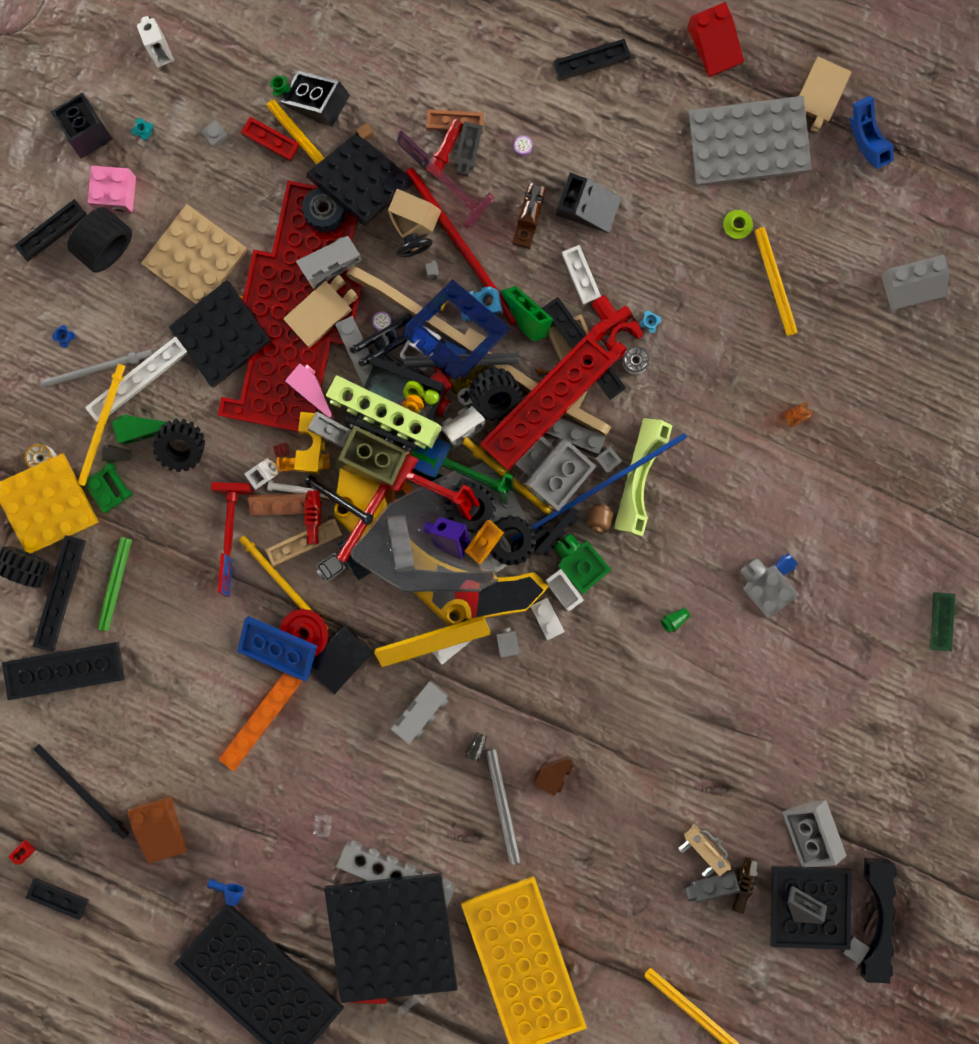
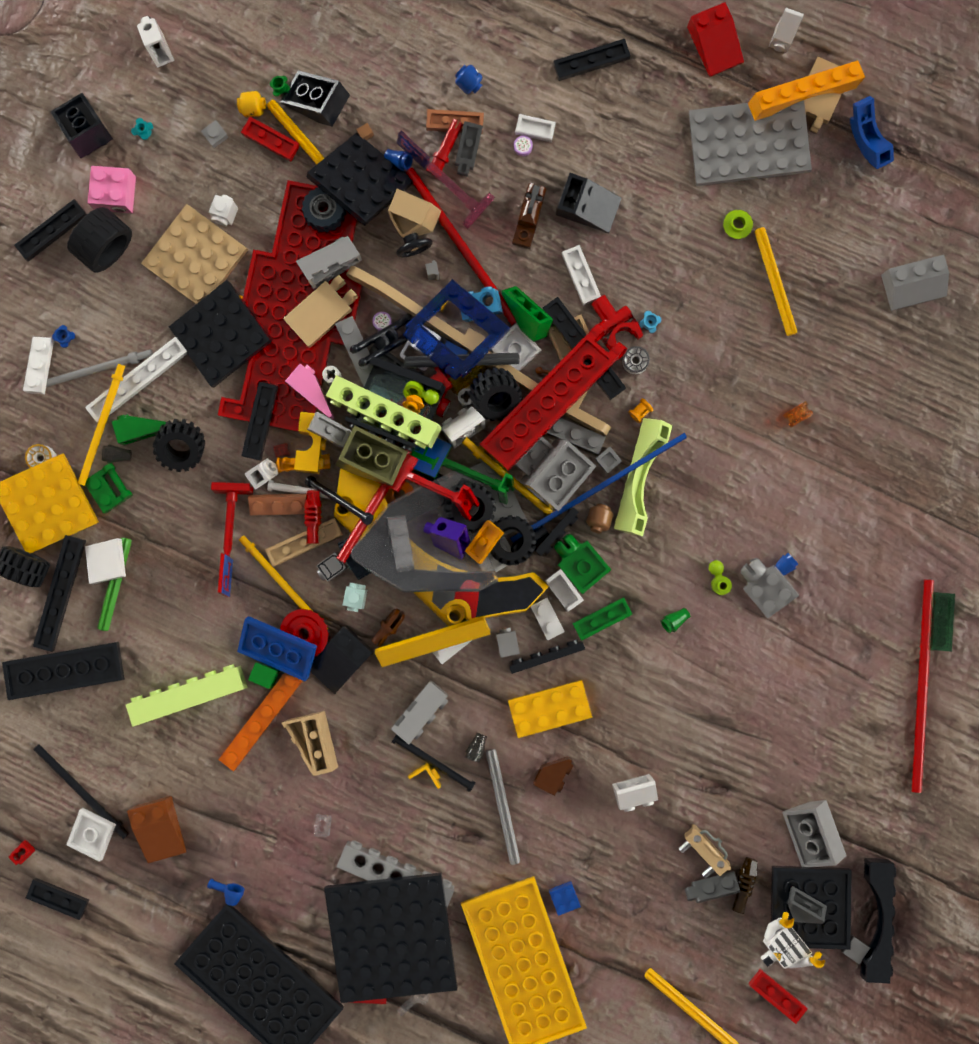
(38, 365): none -> white plate
(91, 834): none -> white tile
(105, 561): none -> white tile
(187, 695): none -> yellowish green brick
(223, 210): none -> white brick
(251, 104): none -> yellow head
(260, 421): none -> black tile
(263, 675): none -> green panel
(314, 741): none -> tan wedge
(330, 369): none -> white bush
(355, 597): none -> light aqua brick
(388, 626): none -> reddish brown arm
(400, 159): none -> blue cone
(432, 772): none -> yellow bracket
(435, 763): none -> black bar
(468, 79): none -> blue head
(517, 342): none -> white tile
(535, 128): none -> white tile
(538, 658): none -> black plate
(549, 708): none -> yellow plate
(564, 898): none -> blue piece
(602, 618): none -> green plate
(635, 792): none -> white slope
(640, 410): none -> light orange bush
(716, 568): none -> lime plate
(778, 996): none -> red plate
(786, 30): none -> white slope
(787, 946): none -> torso
(834, 80): none -> light orange arch
(922, 690): none -> red piece

